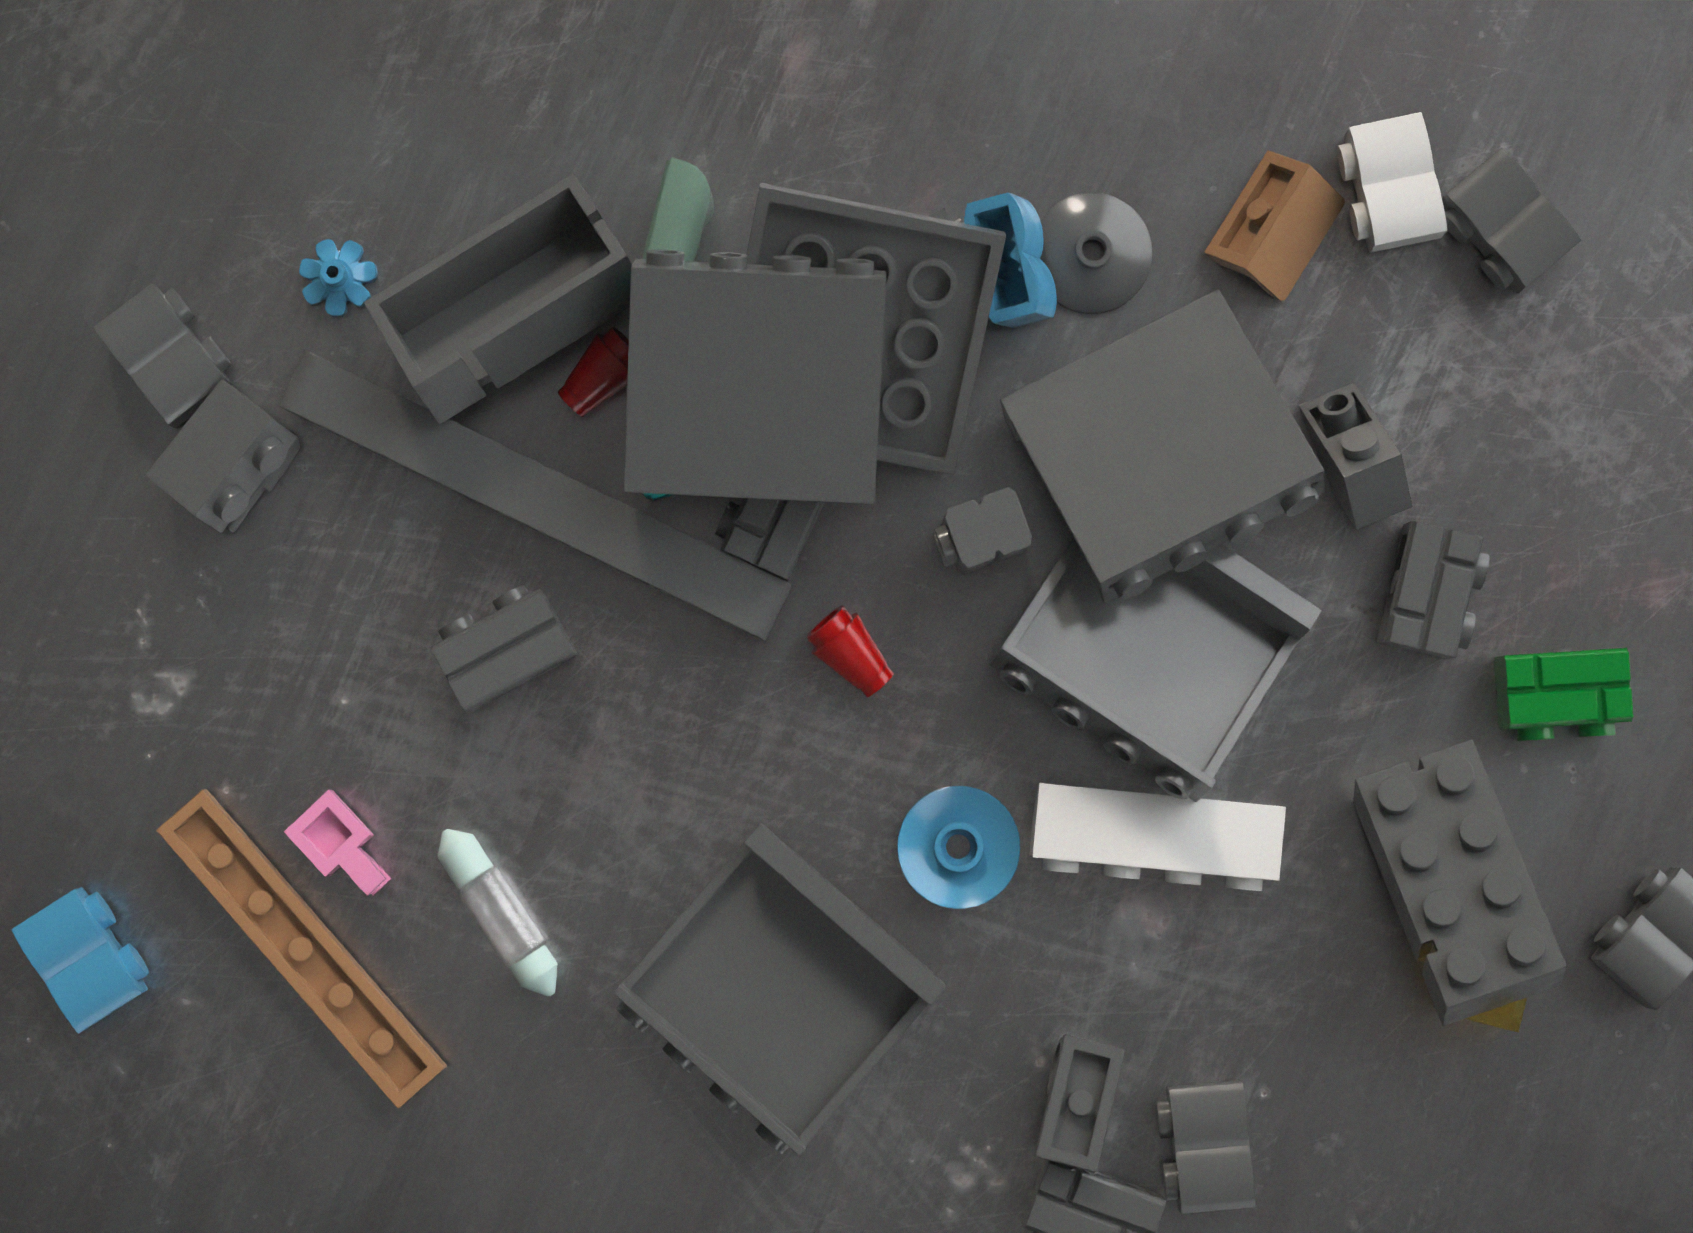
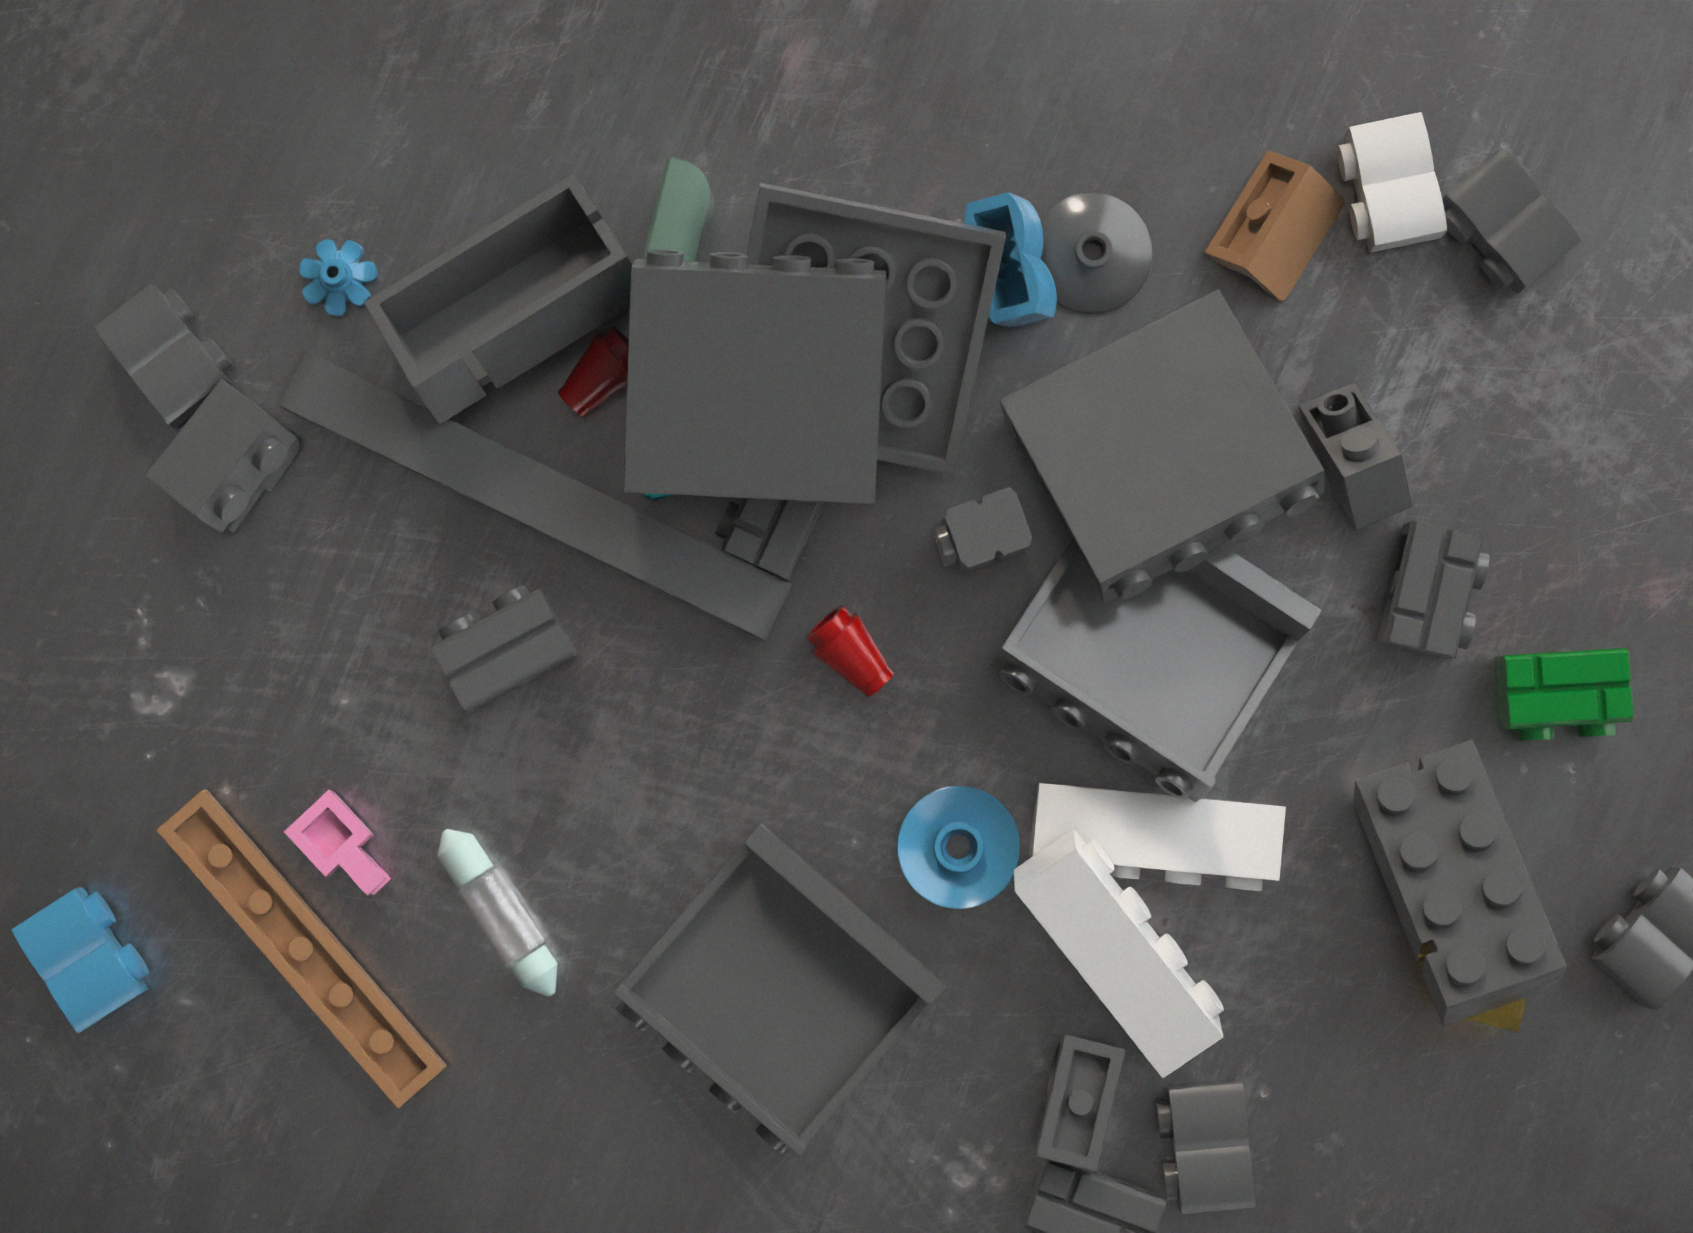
(1119, 952): none -> white brick

